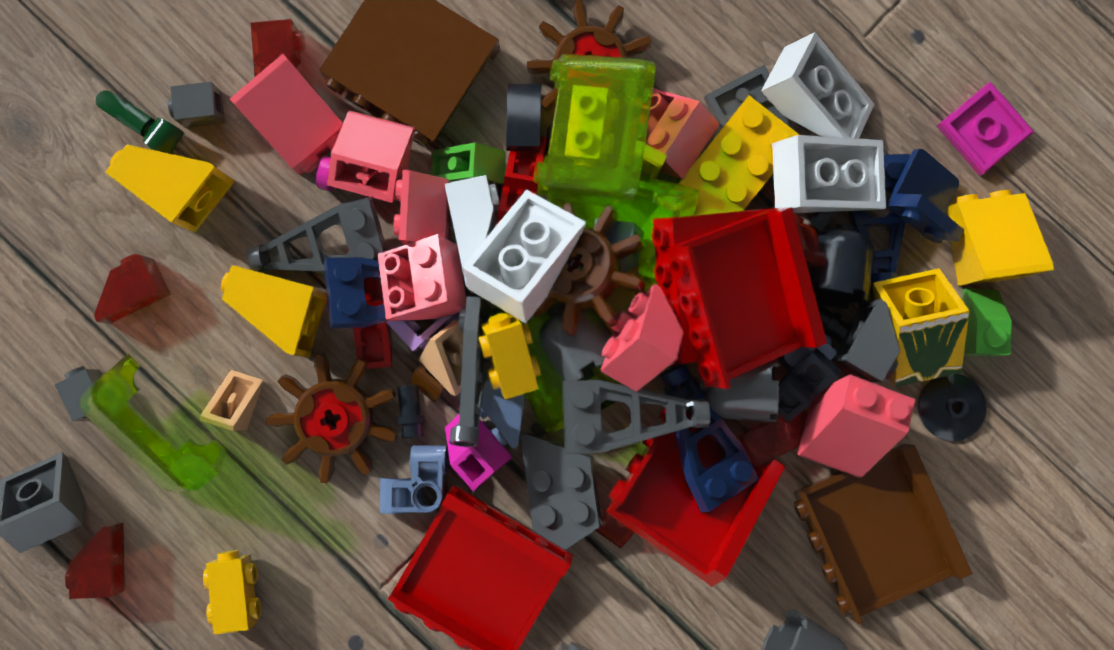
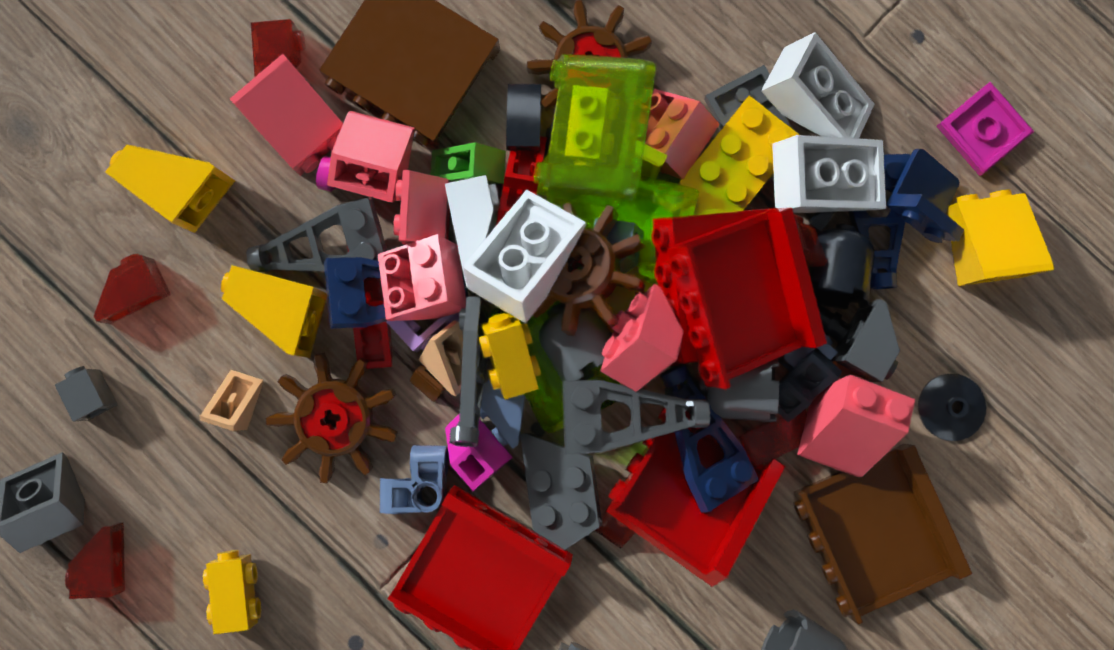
(157, 133): dark green piece -> none
(171, 468): clear neon green windscreen -> none
(196, 105): dark grey brick -> none
(410, 413): black pin -> none
(927, 324): yellow slope -> none
(987, 323): bright green slope -> none

